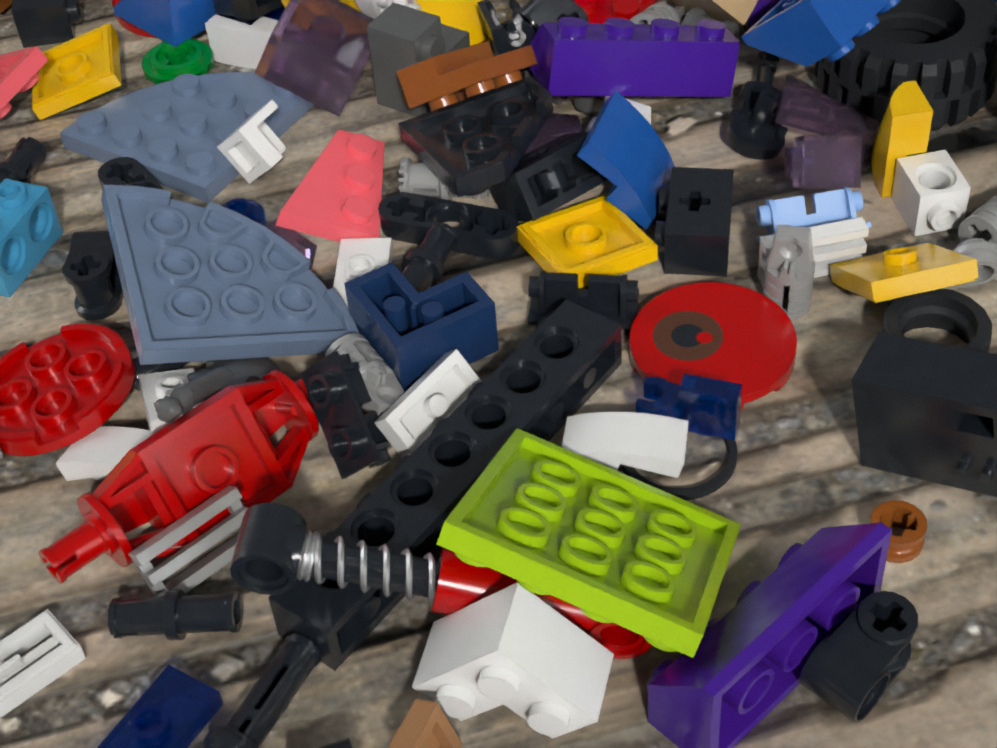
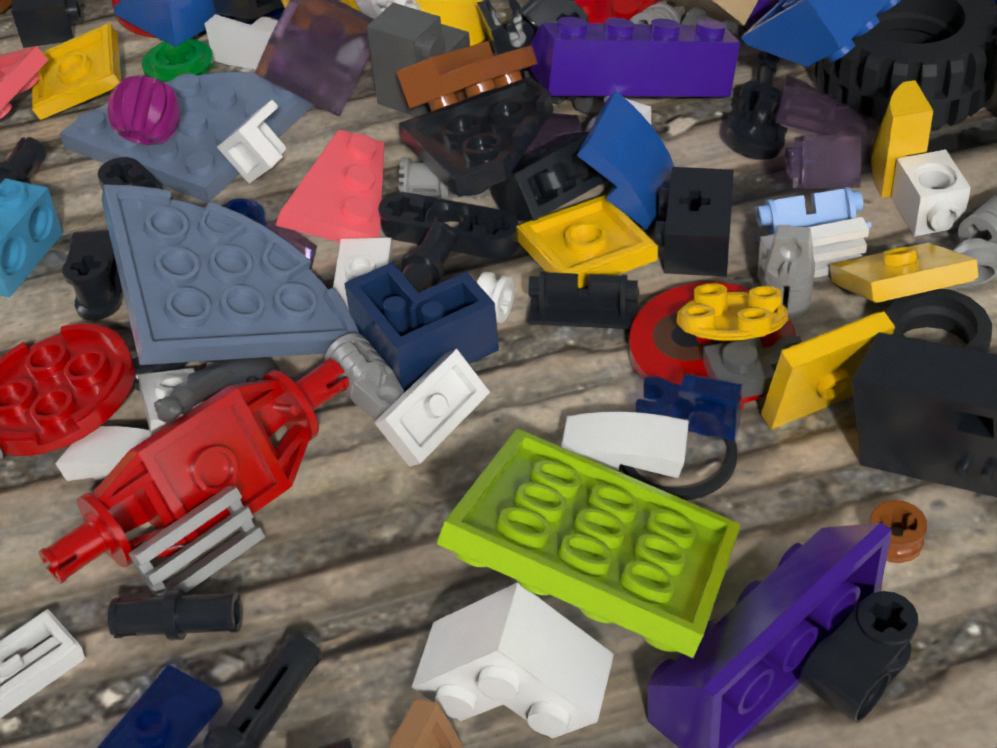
(143, 110): none -> magenta piece
(278, 549): piece -> none
(336, 394): black hinge -> none
(500, 292): none -> white bush
(529, 391): black brick -> none
(733, 315): none -> yellow dish
(746, 363): none -> dark grey plate
(820, 370): none -> yellow plate

